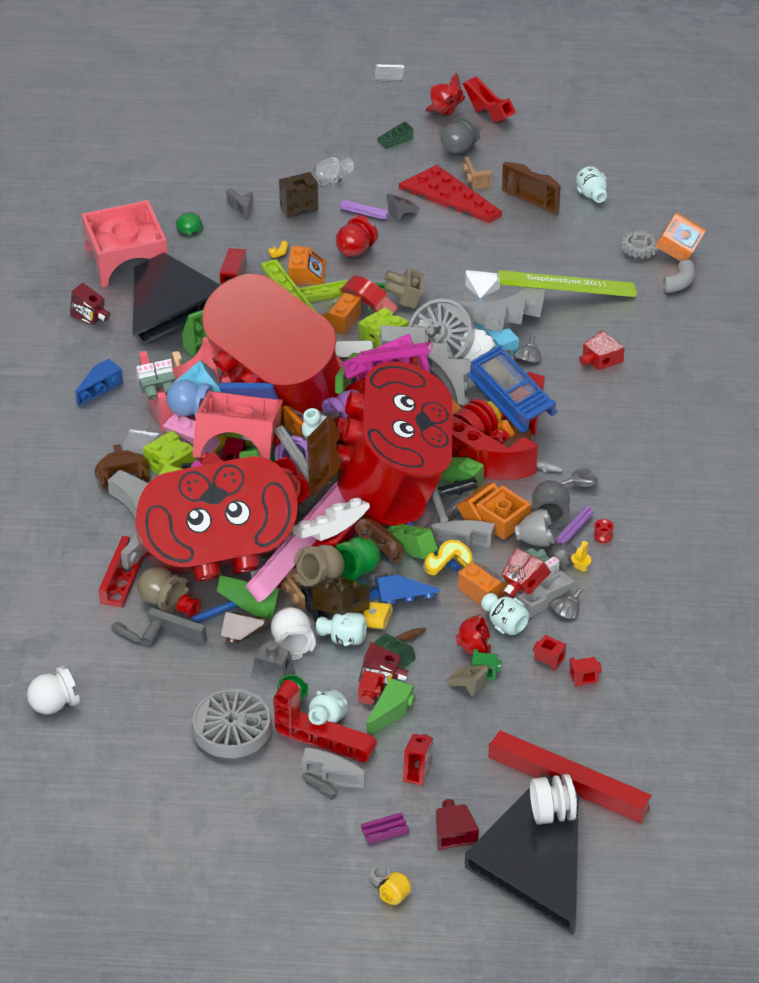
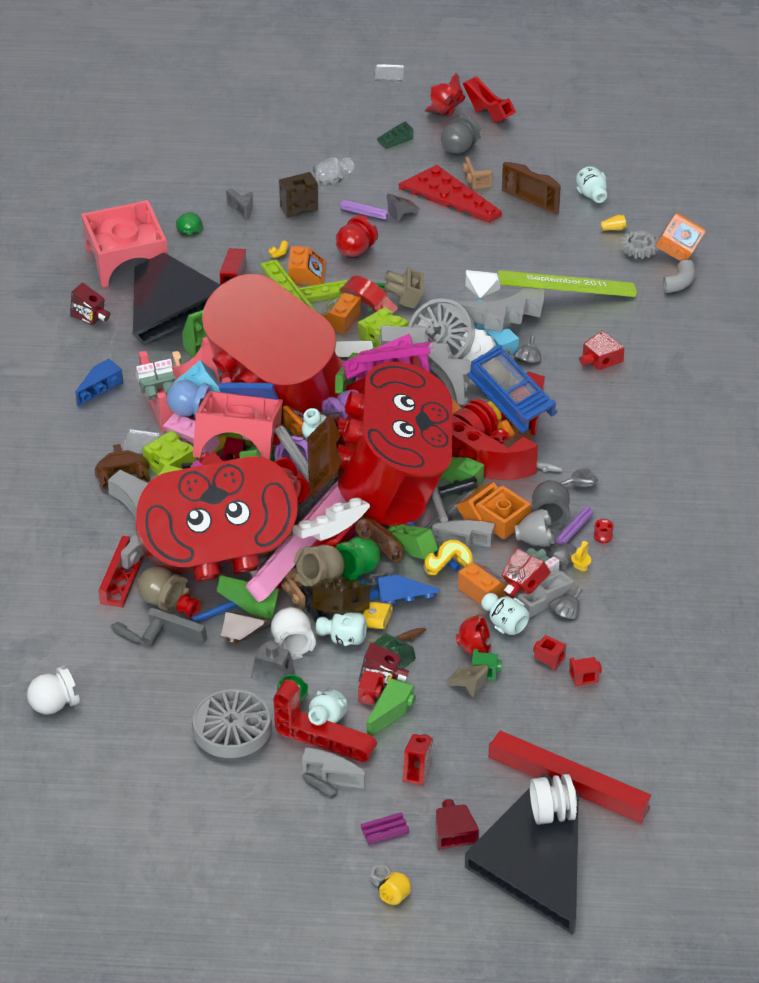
(615, 223): none -> yellow cone

